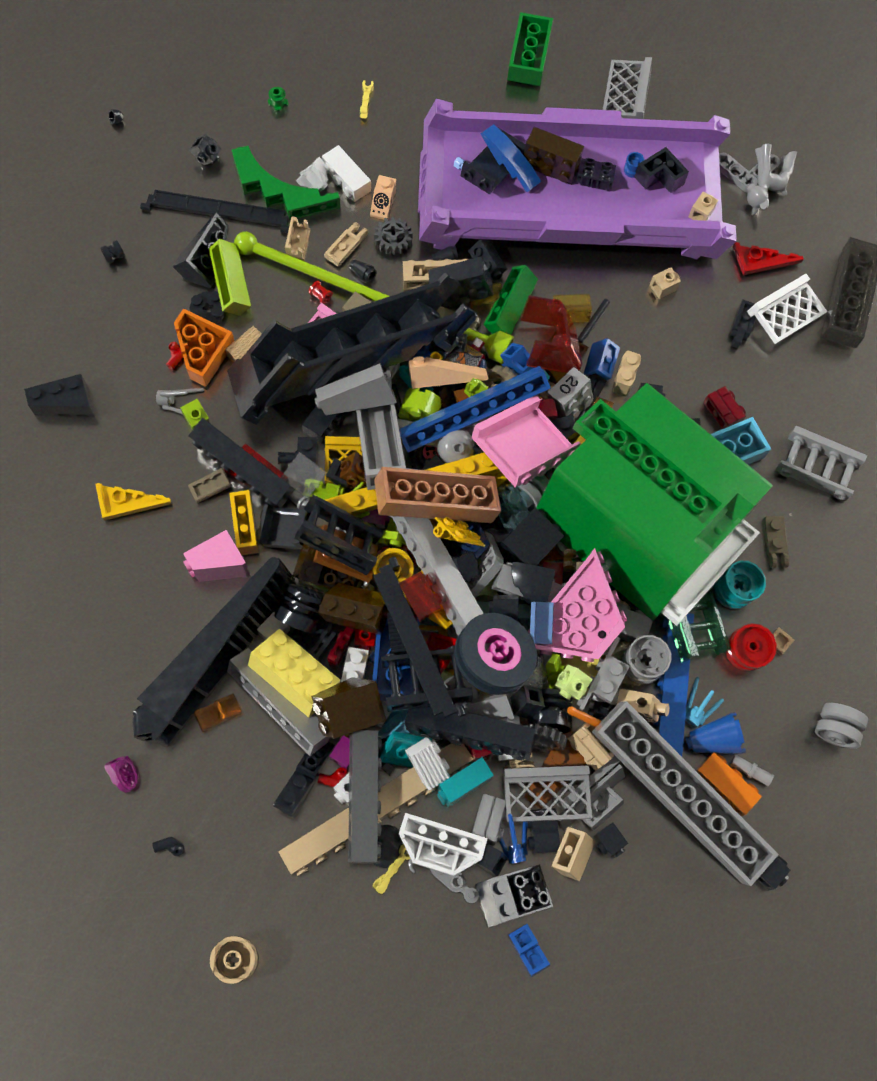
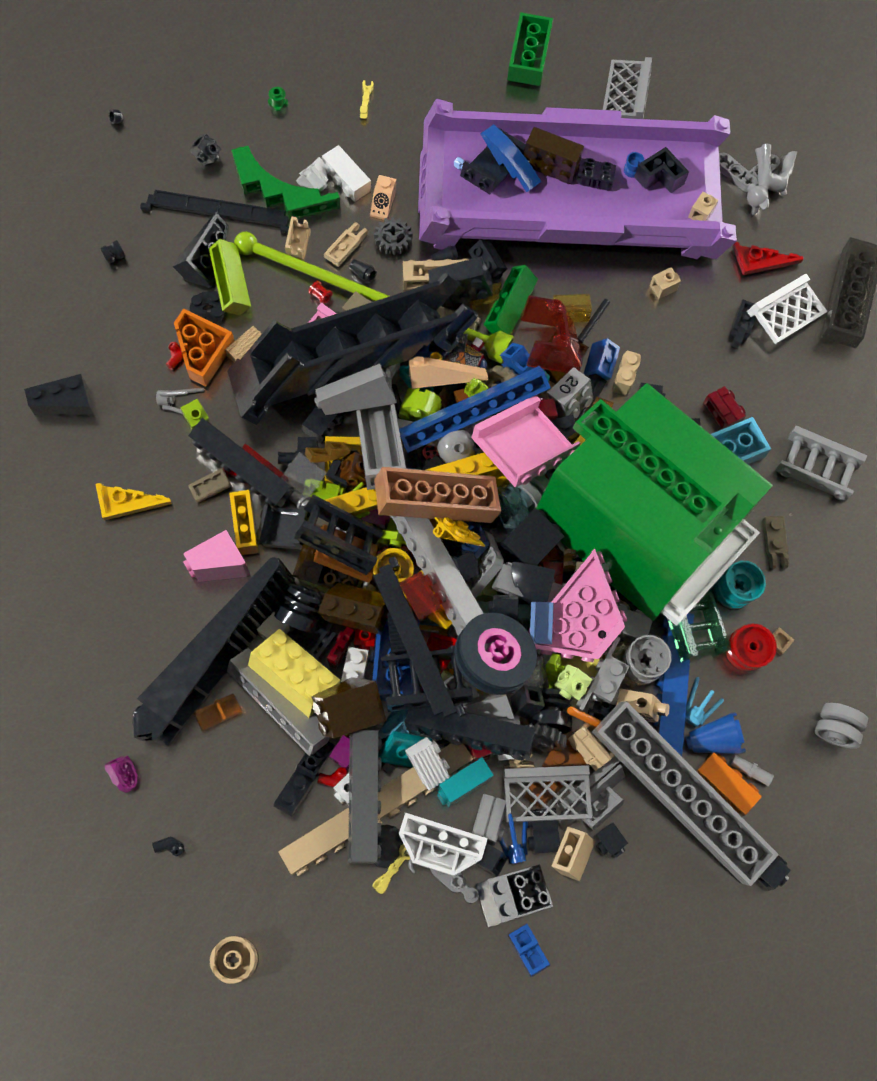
(332, 451): none -> pearl gold slope

